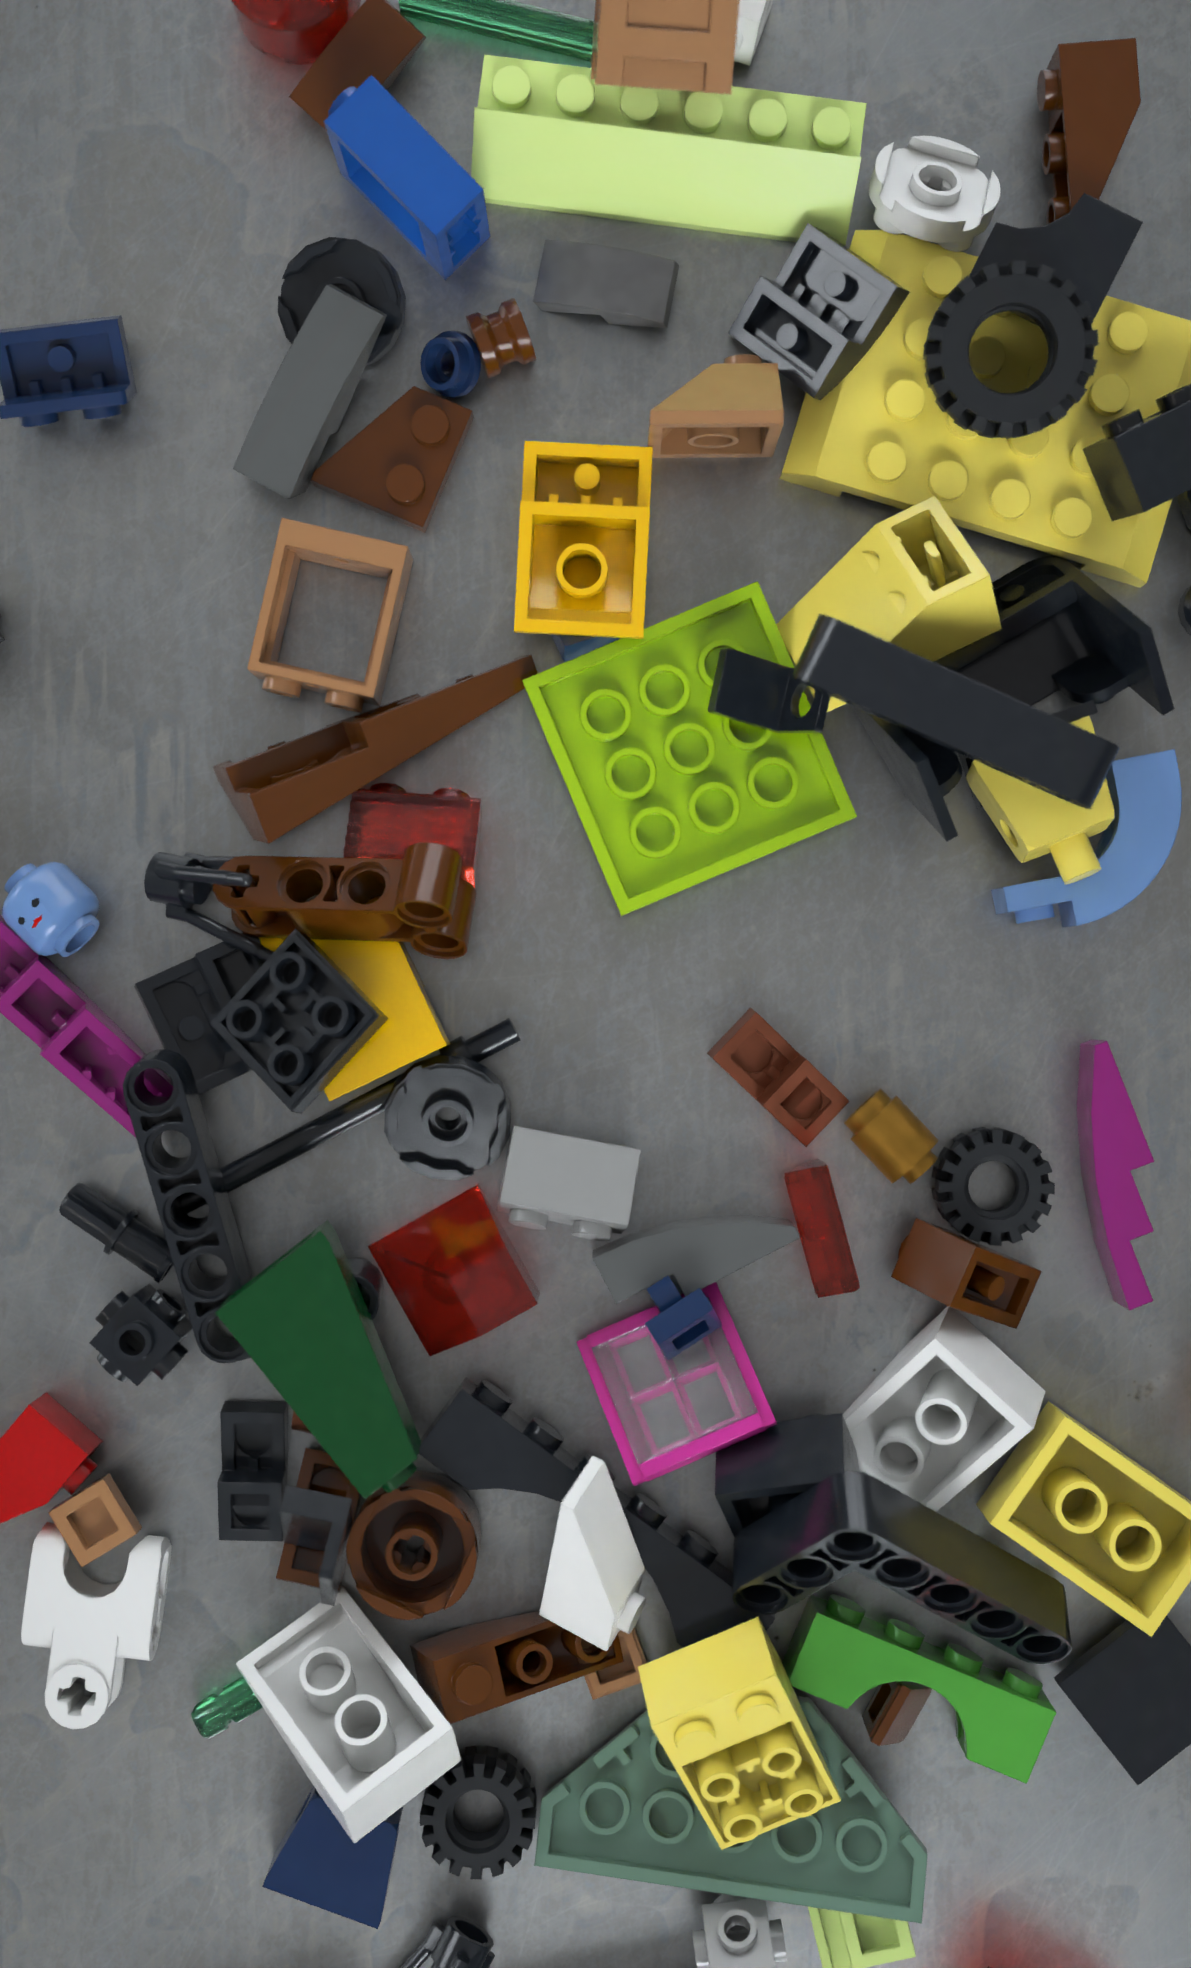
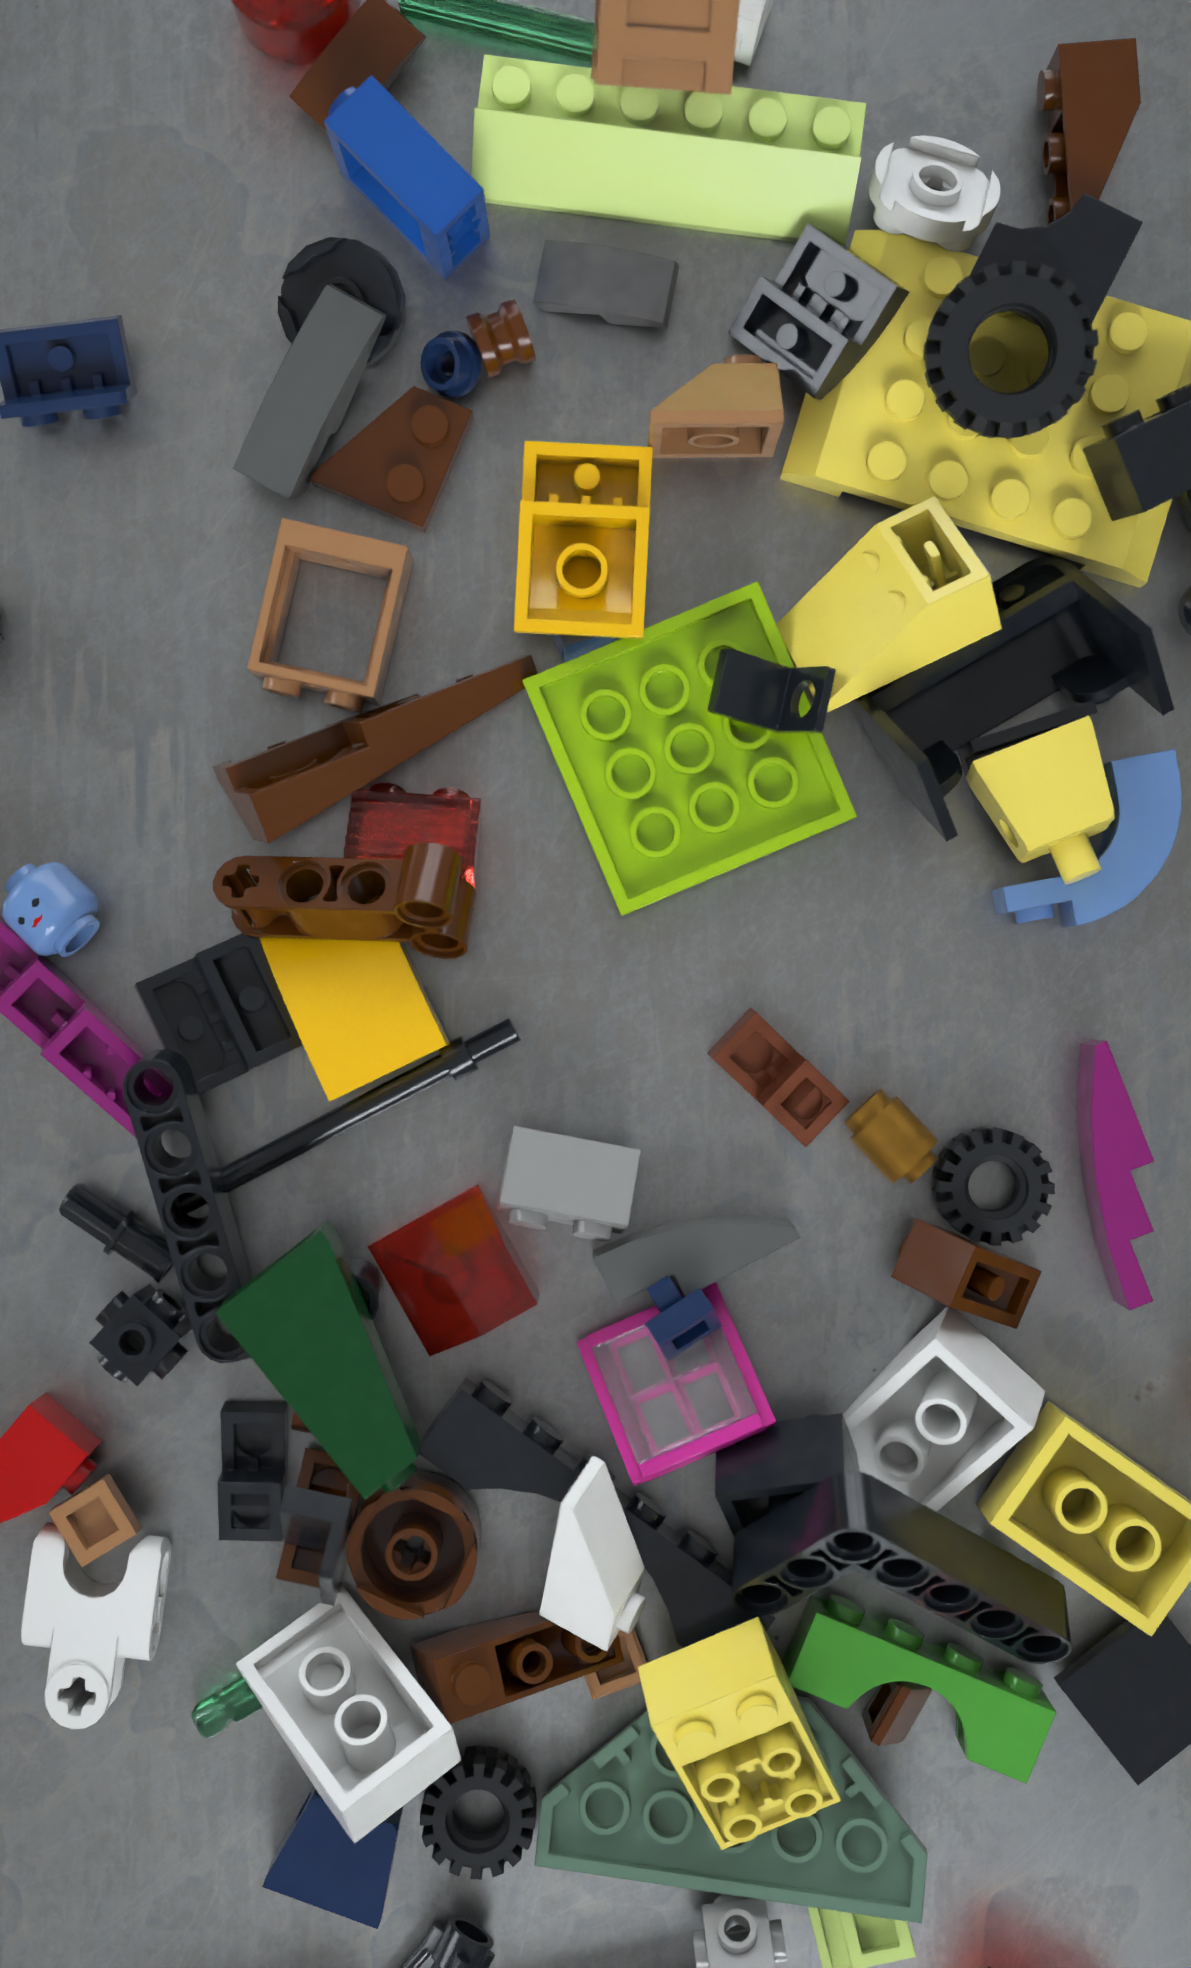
(188, 881): black plant -> none
(298, 1021): black tile -> none
(441, 1146): black plate -> none
(821, 1229): clear red slope -> none
(955, 711): black beam -> none

